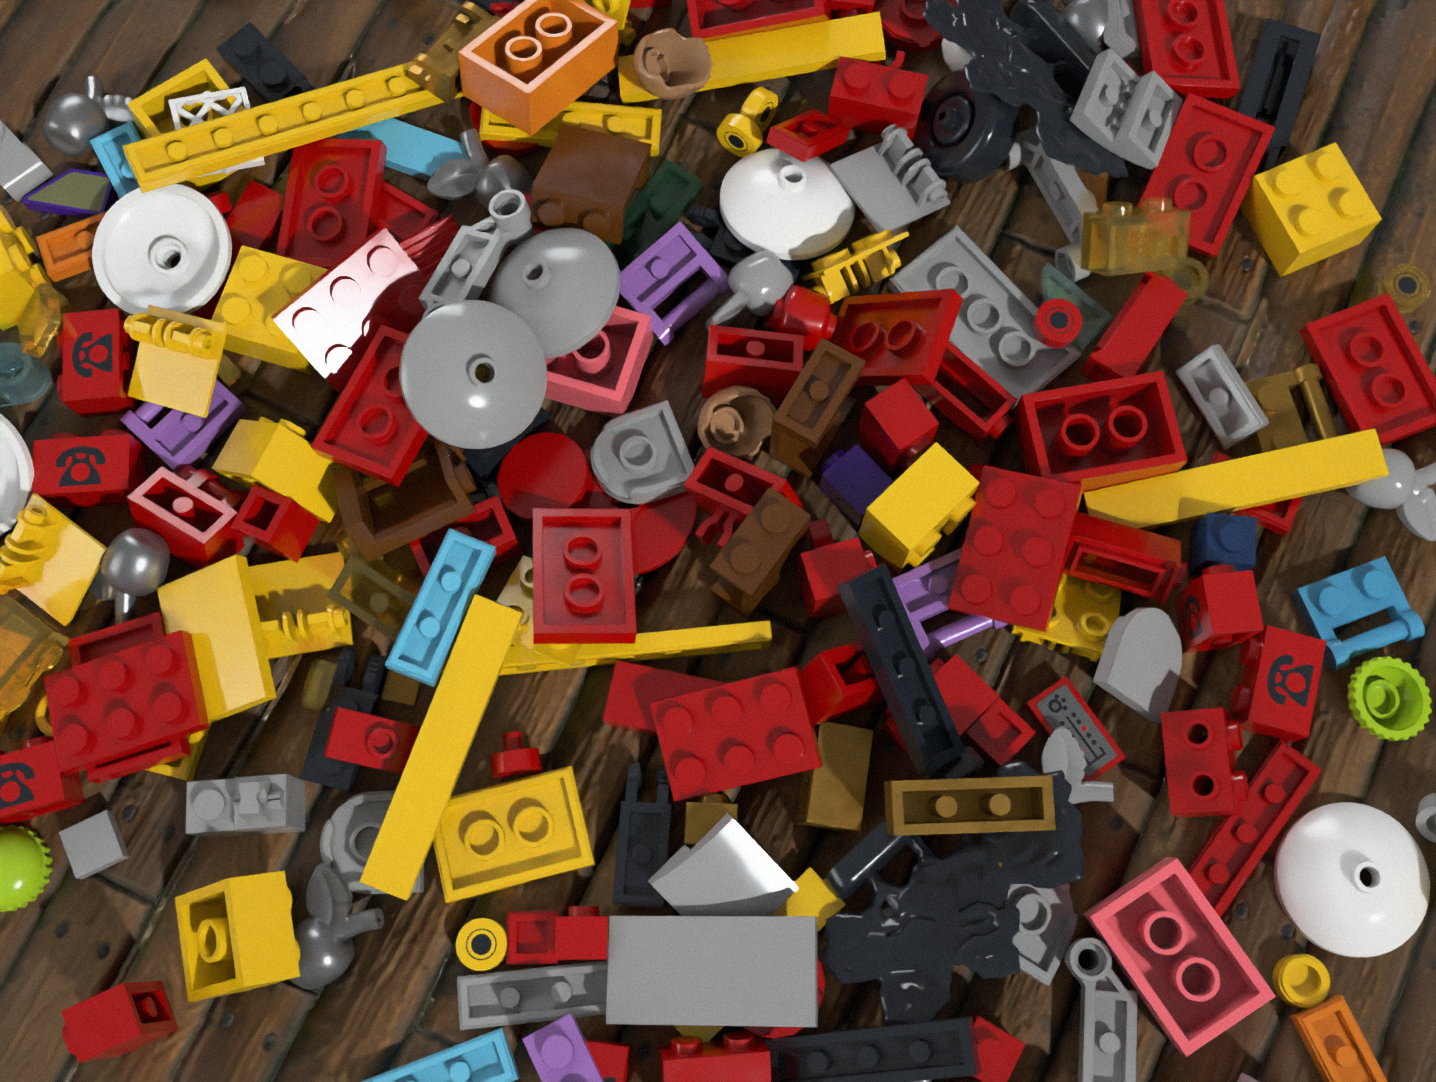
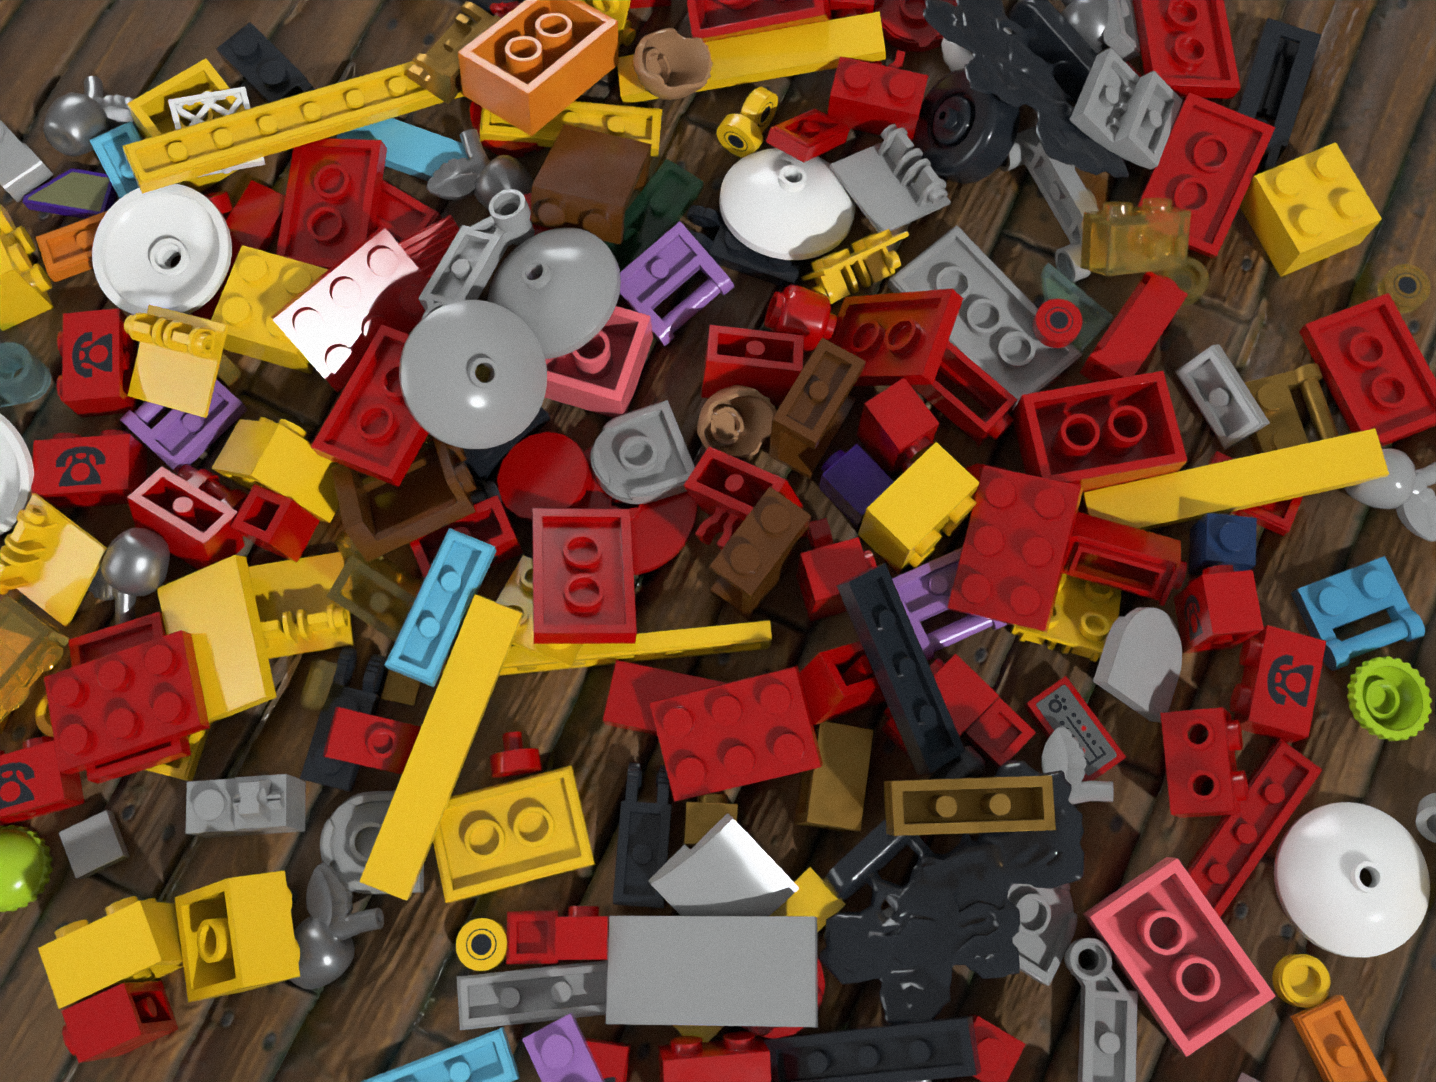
(42, 319): clear yellow tile -> none
(128, 945): none -> yellow brick
(756, 286): light grey piece -> none

